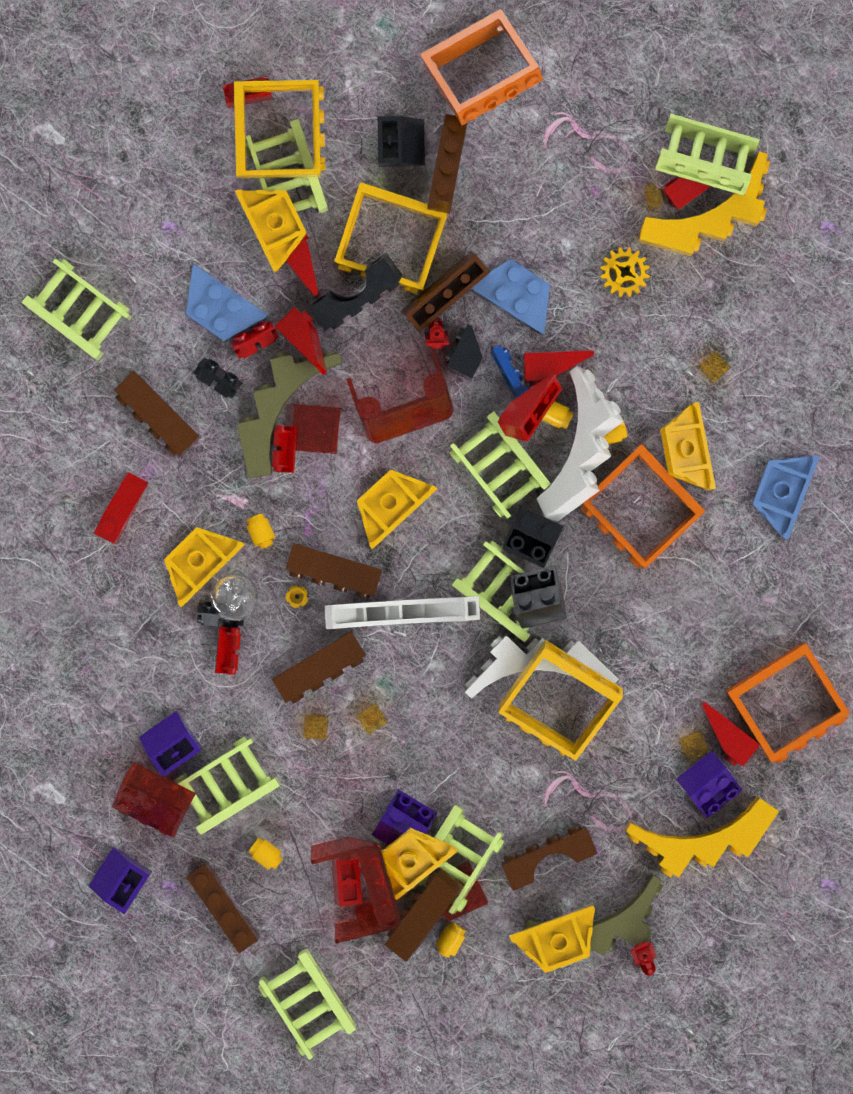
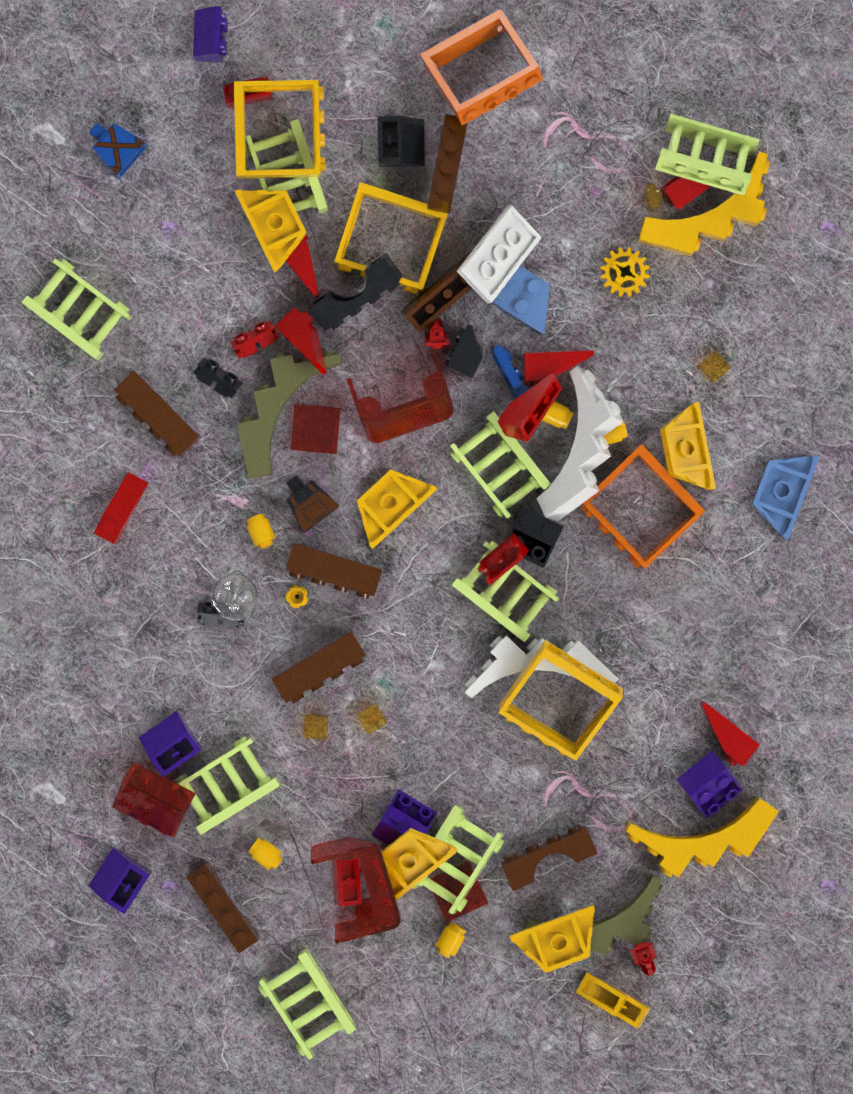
(117, 147): none -> blue torso
(198, 561): yellow wing -> none
(209, 38): none -> dark purple slope
(219, 307): medium blue wing -> none
(226, 650): red hinge -> none
(284, 456): red hinge -> none
(309, 503): none -> torso
(402, 612): white arch -> none
(424, 914): reddish brown brick -> none
(499, 254): none -> white tile
(502, 558): none -> red hinge
(538, 597): black slope -> none
(613, 1000): none -> yellow slope
(693, 745): clear yellow tile -> none
(769, 670): orange window -> none

